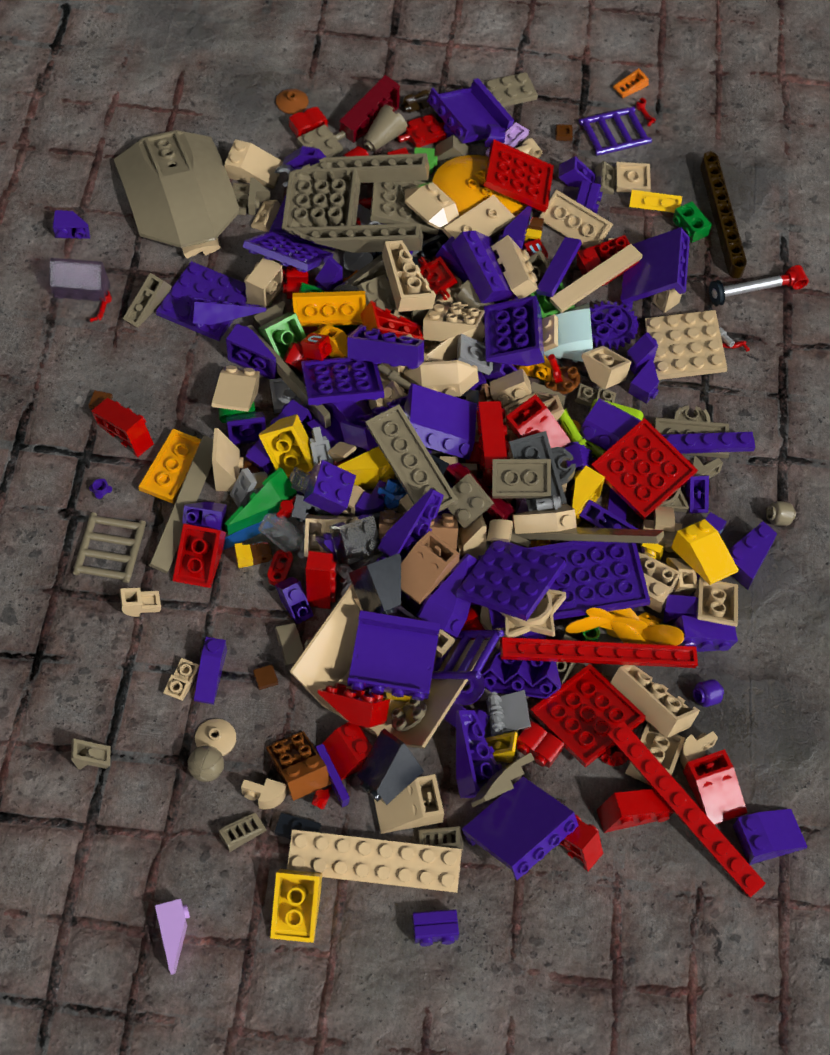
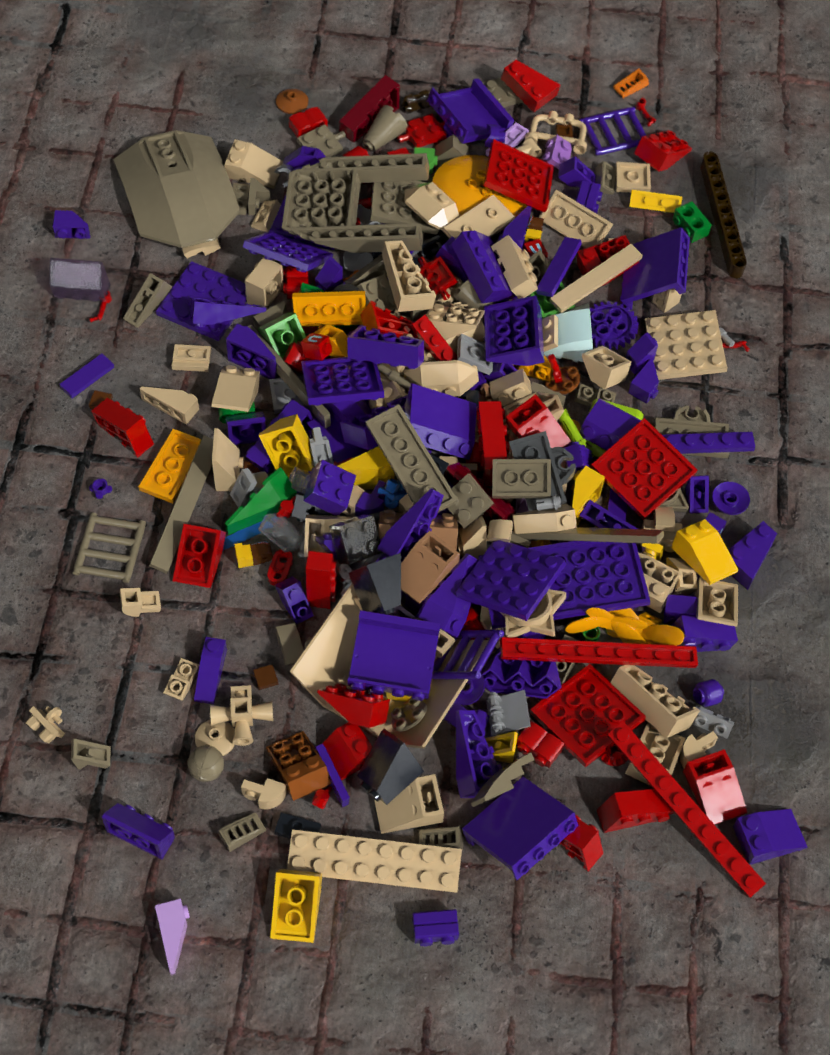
(40, 718): none -> tan hips
(86, 375): none -> dark purple tile
(138, 829): none -> dark purple slope
(172, 402): none -> tan slope
(191, 358): none -> tan plate
(205, 514): dark purple slope -> none
(241, 714): none -> tan brick
(341, 451): tan slope -> none
(433, 340): none -> red plate
(529, 85): none -> red wedge
(552, 118): none -> tan bar
(557, 151): none -> medium lavender bracket
(662, 149): none -> red slope
(709, 468): dark tan slope -> none
(719, 724): none -> light grey hinge
(733, 492): none -> dark purple dish
(780, 513): dark tan head -> none
(793, 277): piece -> none

